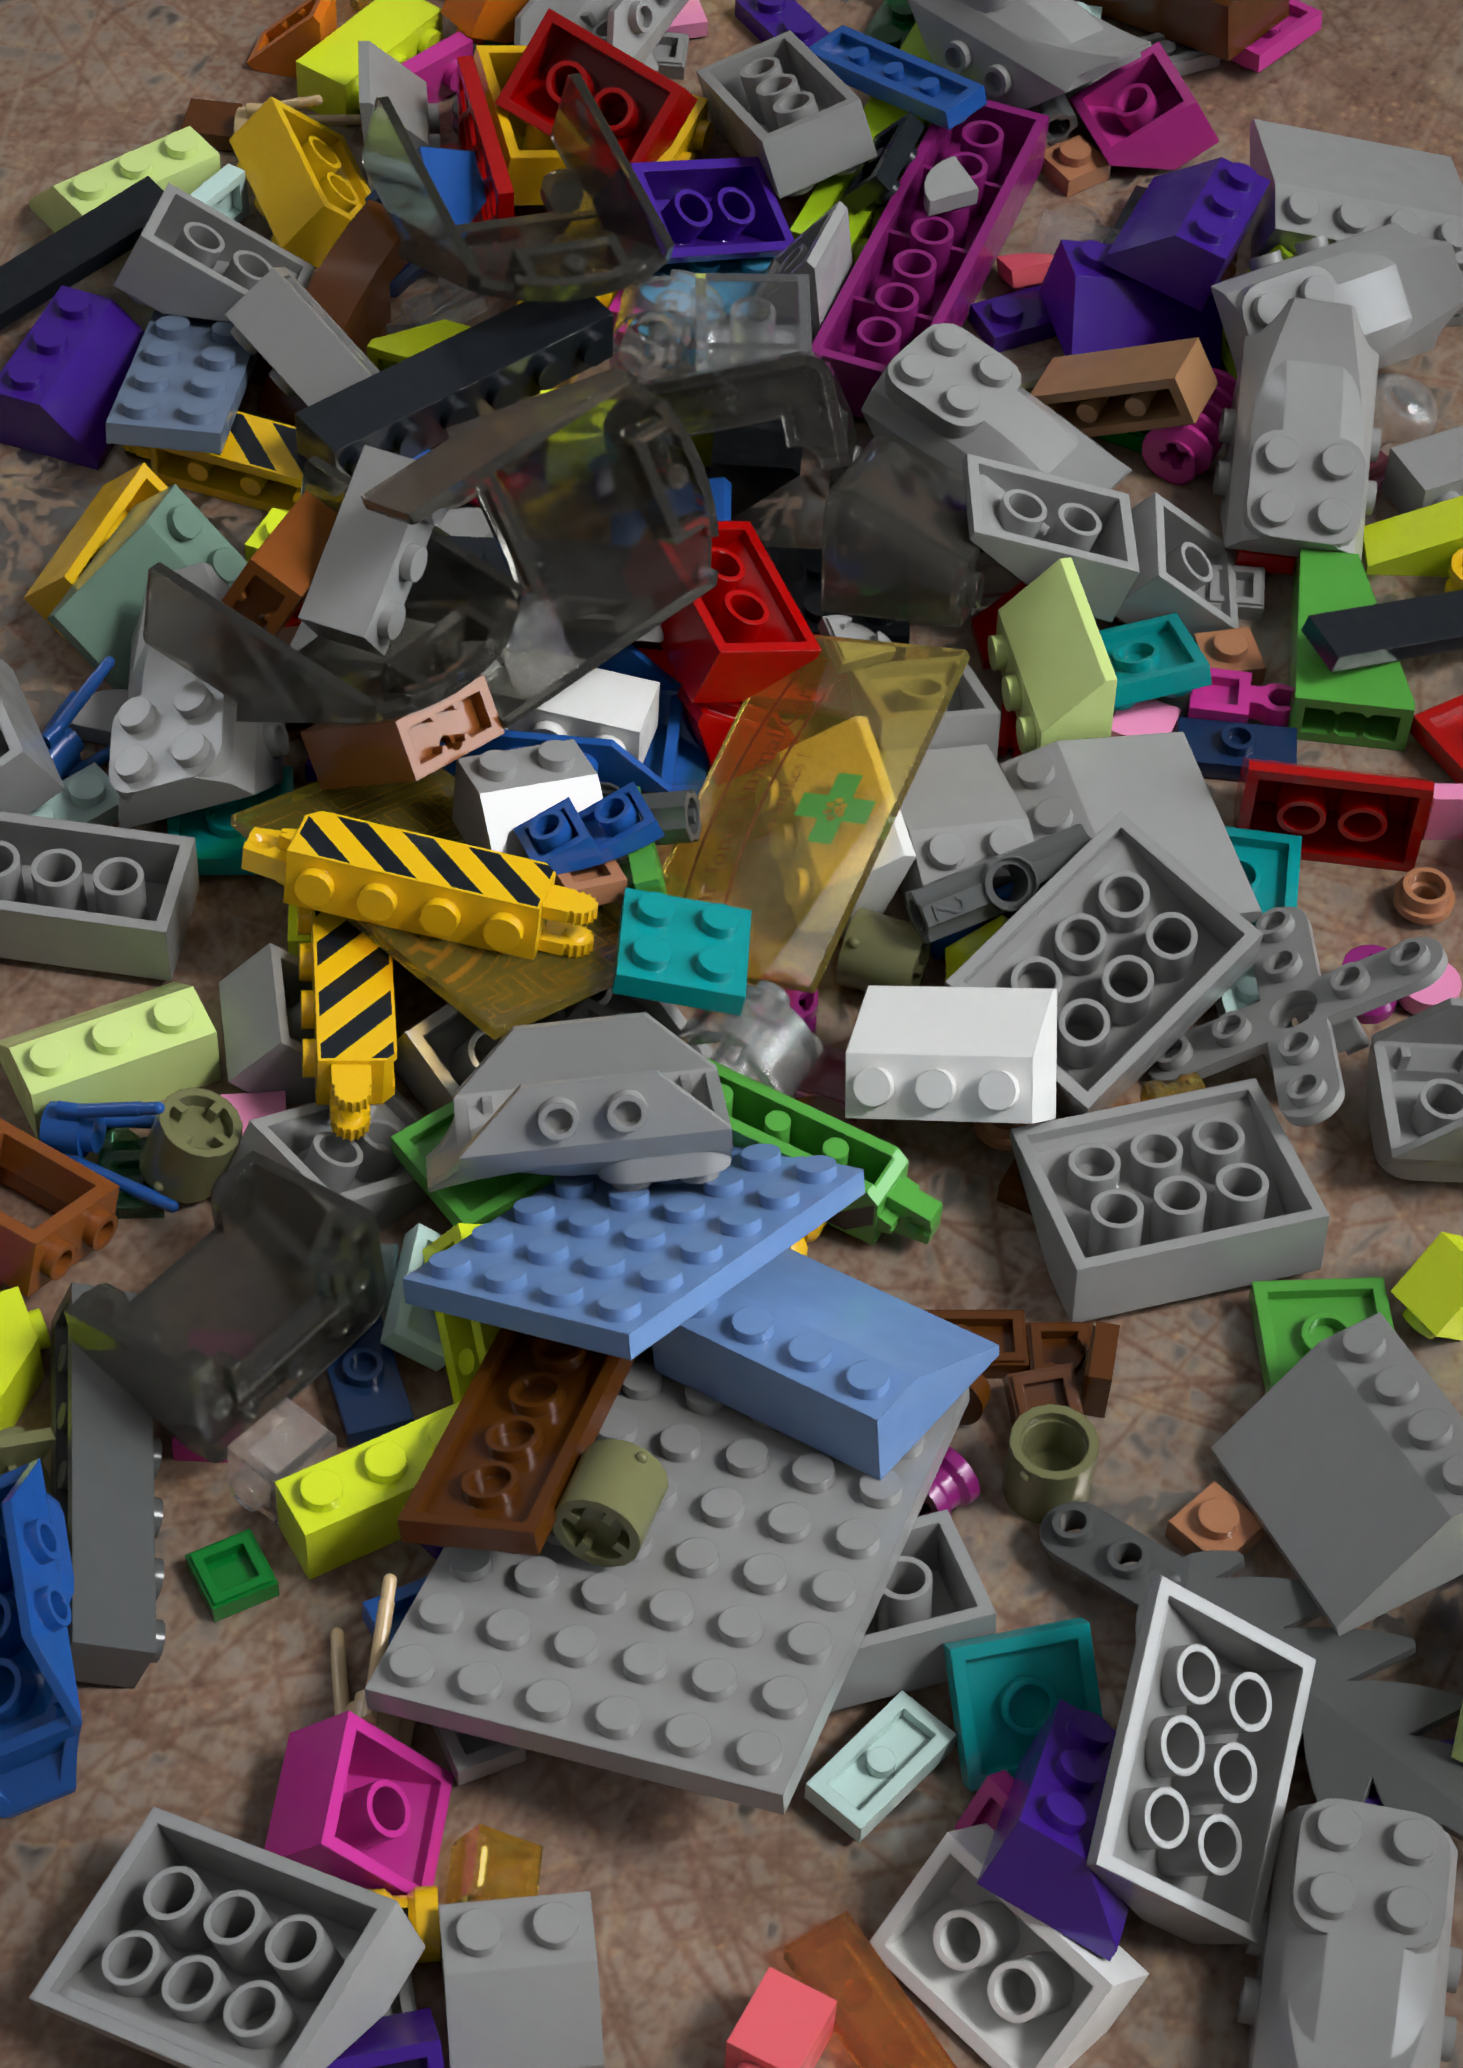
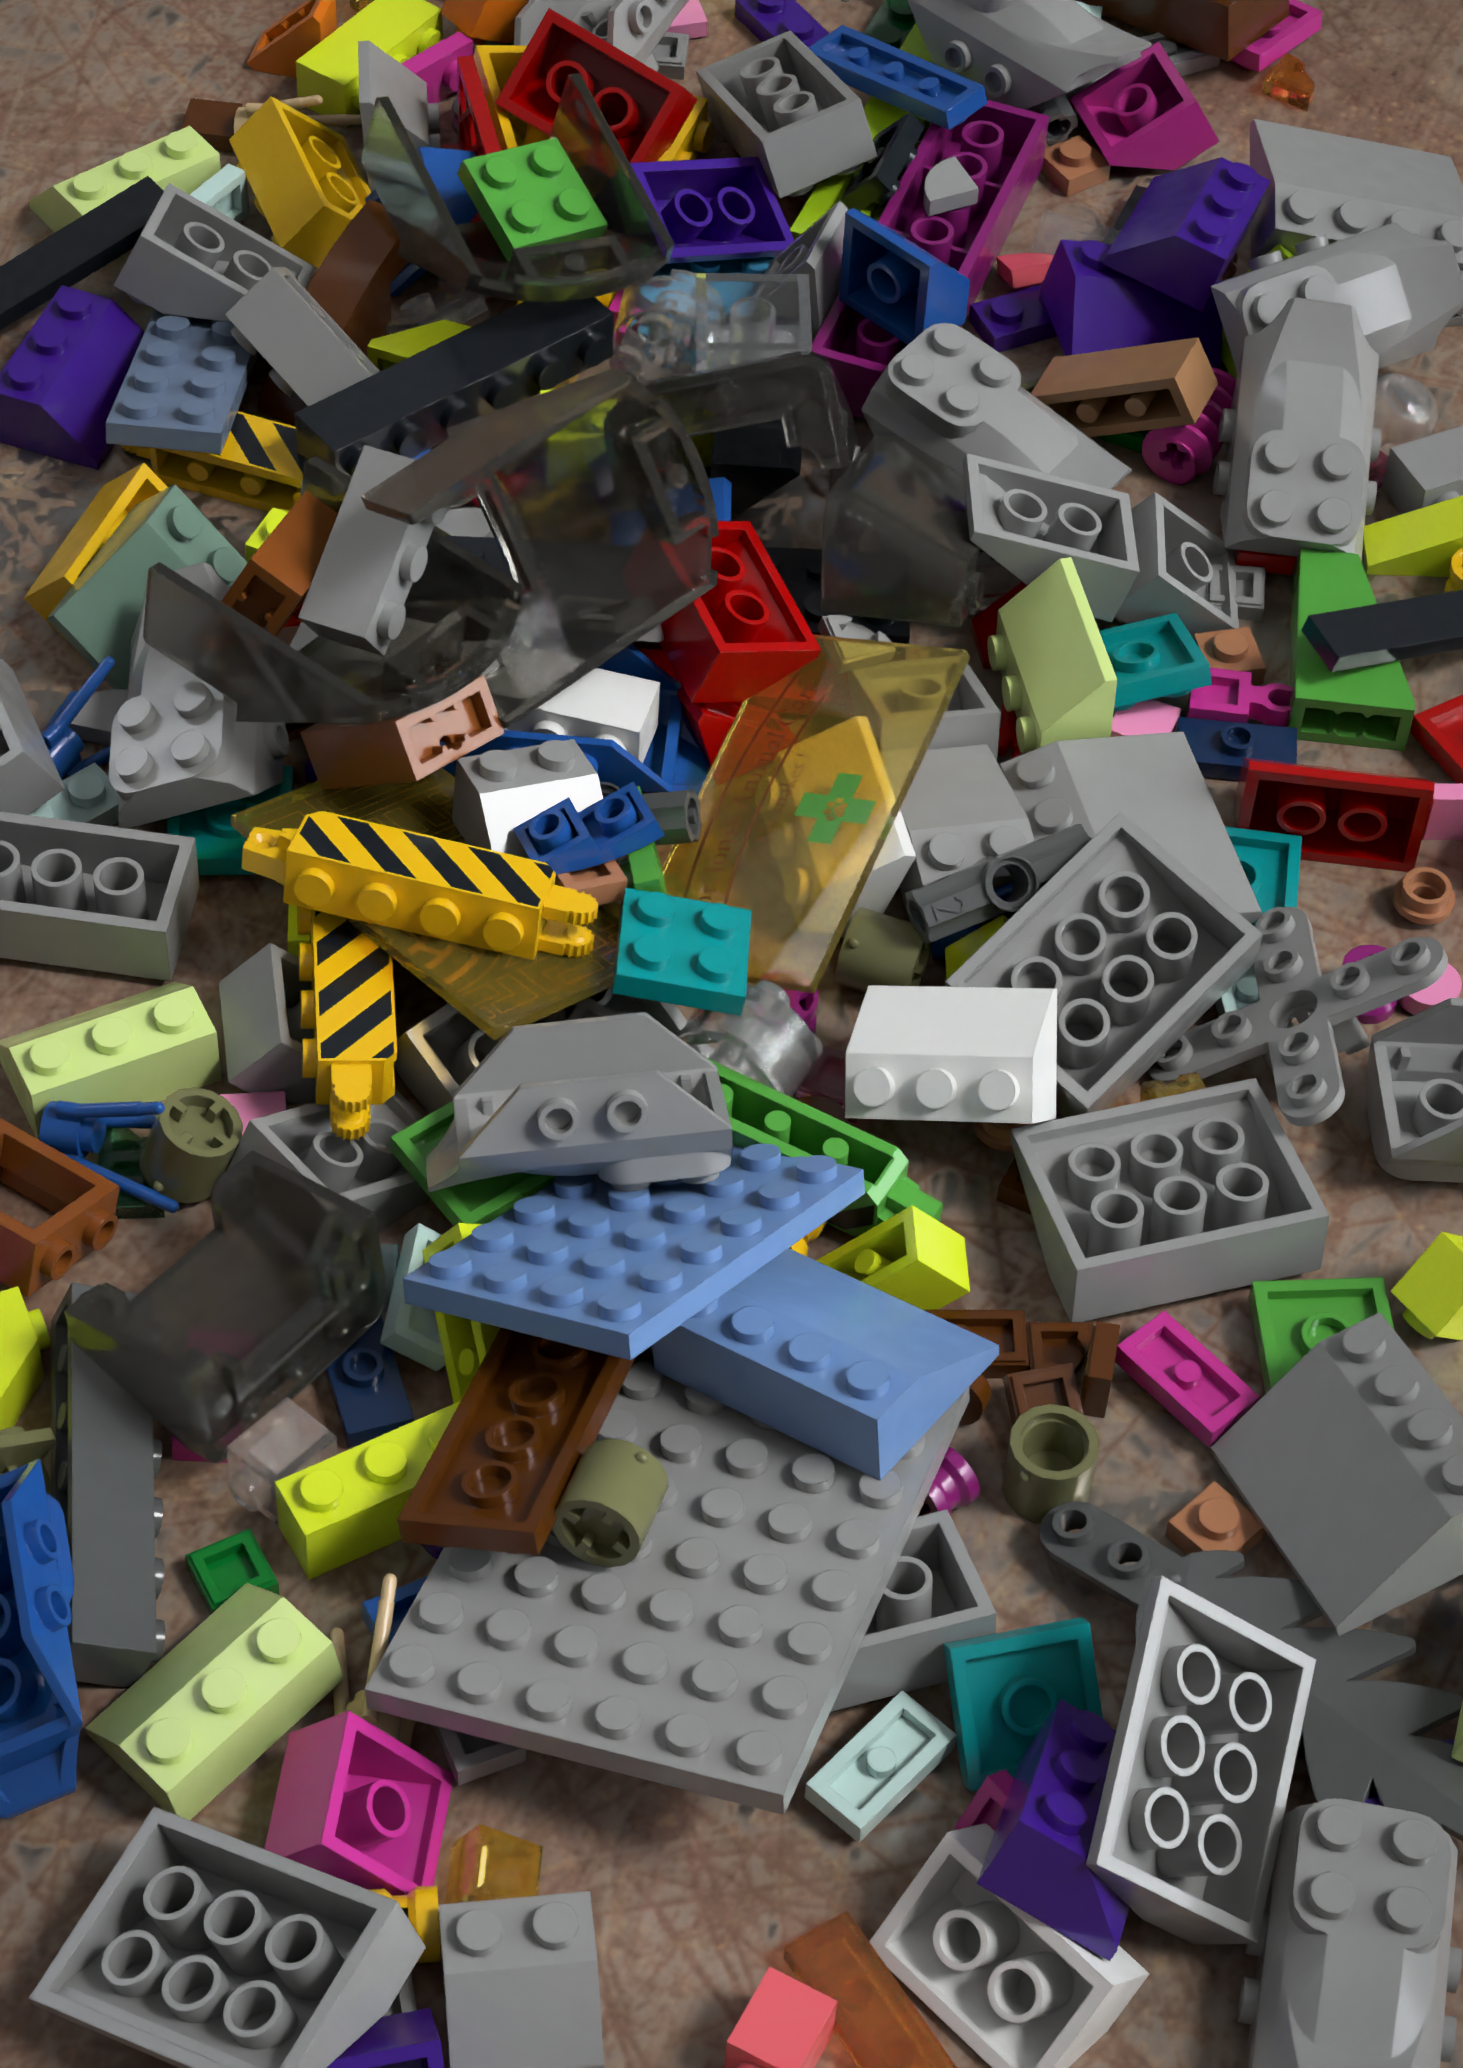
(218, 1700): none -> yellowish green slope
(531, 196): none -> bright green plate
(897, 280): none -> blue slope
(908, 1259): none -> neon yellow slope
(1185, 1378): none -> dark pink plate
(1290, 83): none -> clear orange tile

